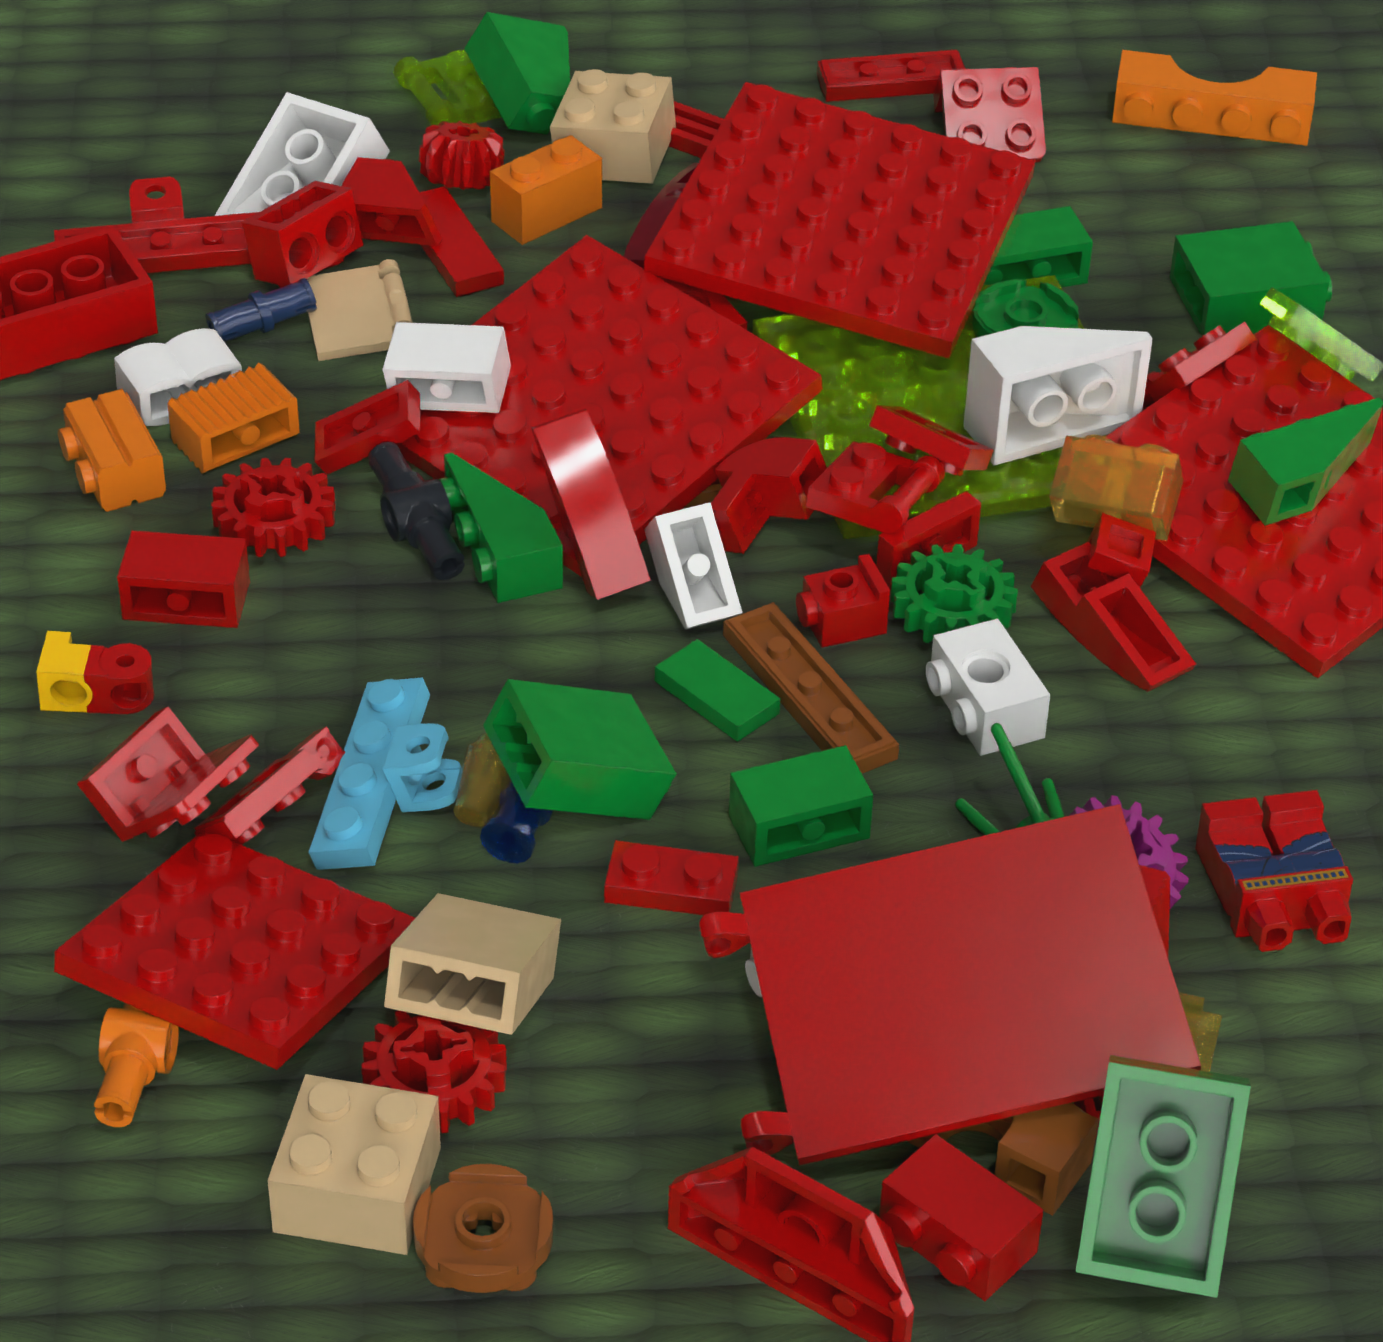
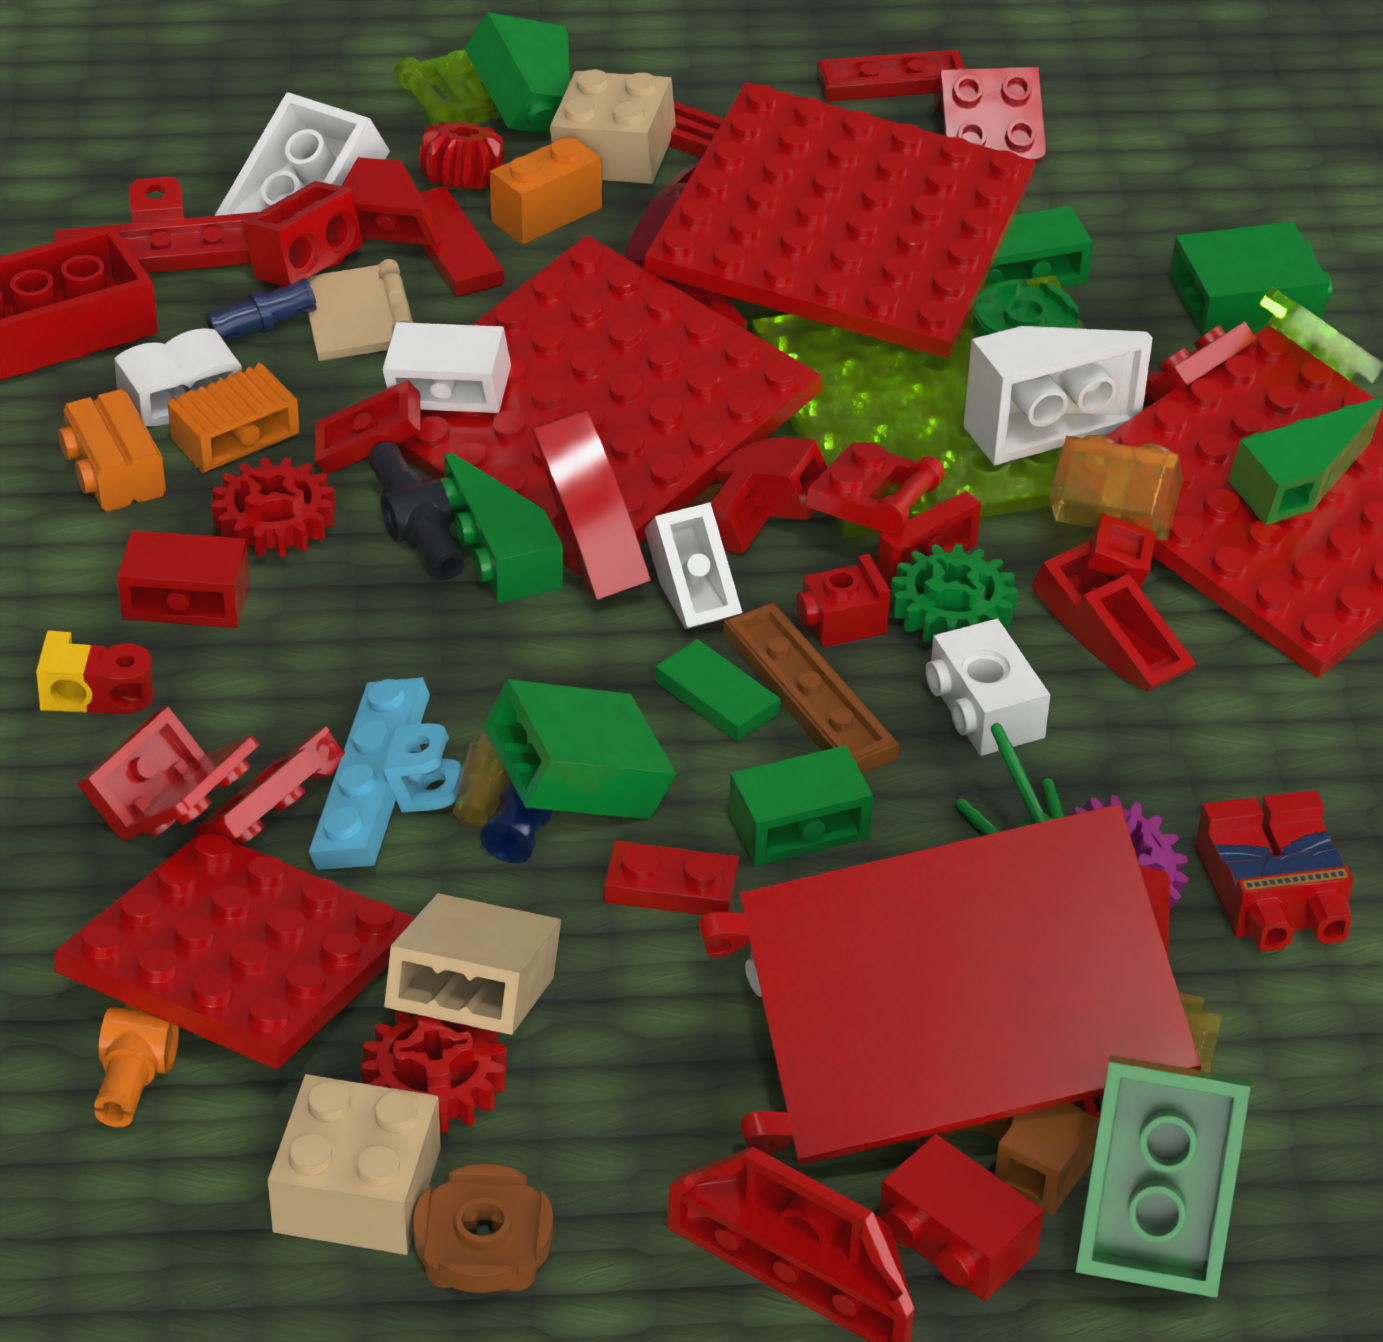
(912, 432): red plate -> none
(1264, 108): orange arch -> none

